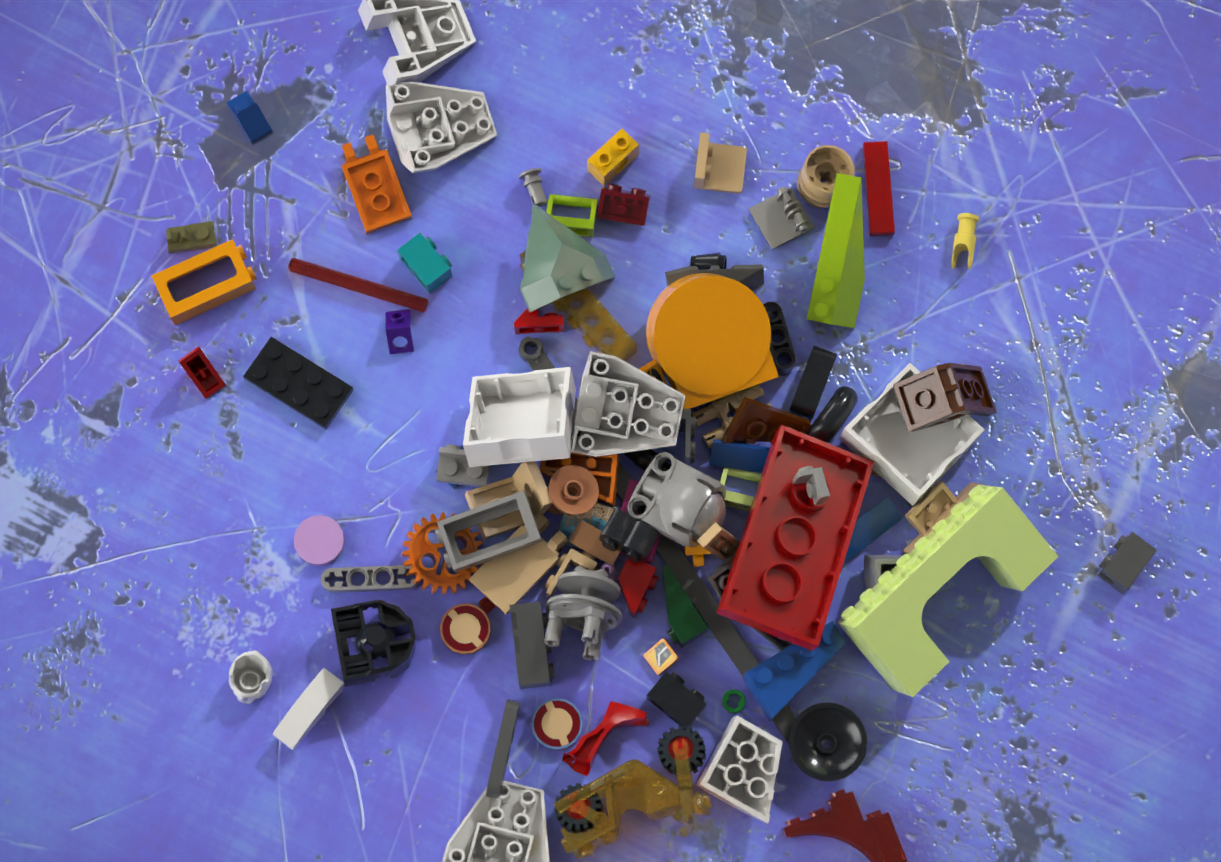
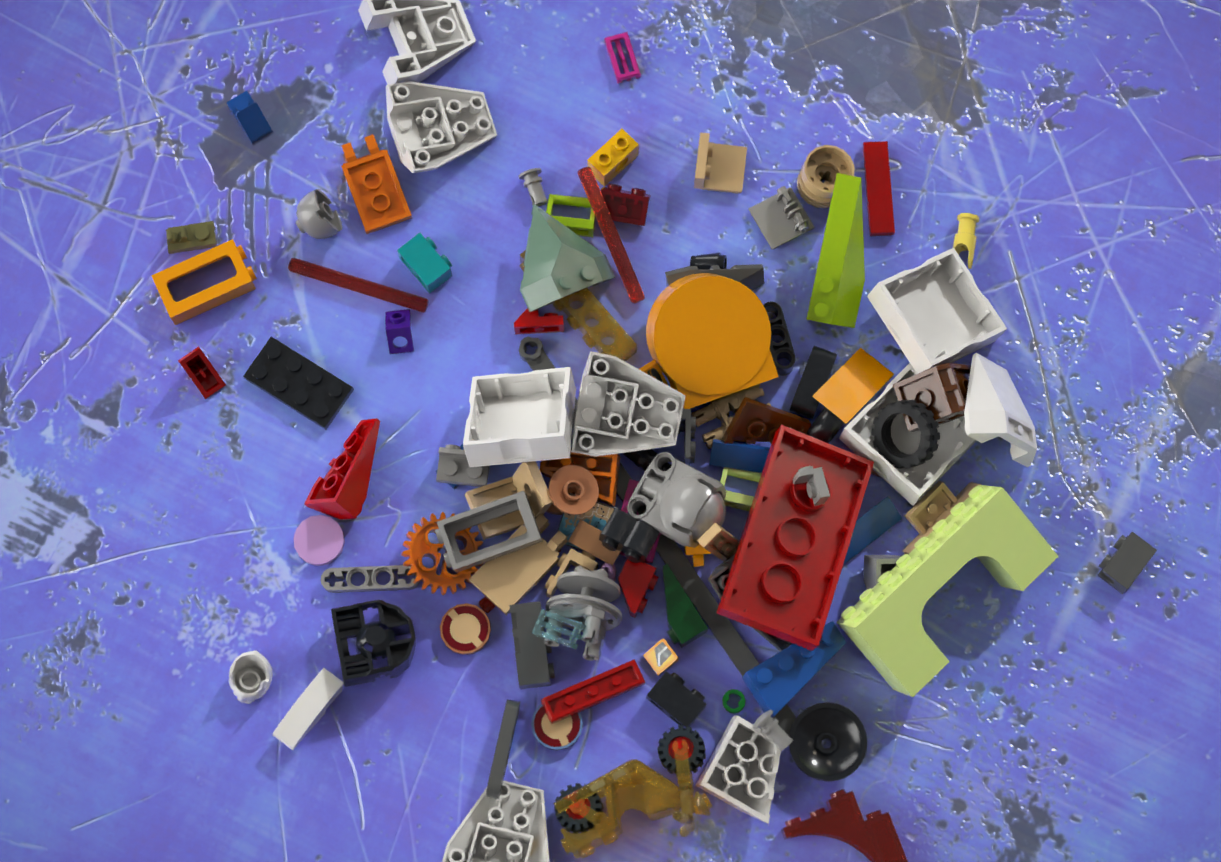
(317, 217): none -> light grey cylinder
(347, 481): none -> red wedge
(574, 635): none -> clear light blue tile
(589, 744): red animal -> none
(592, 691): none -> red tile
(611, 235): none -> clear red axle
(627, 75): none -> dark pink tile
(772, 730): none -> light grey pin
(853, 385): none -> light orange sticker
(926, 425): none -> black tyre
(936, 312): none -> white tile
(997, 410): none -> white wedge

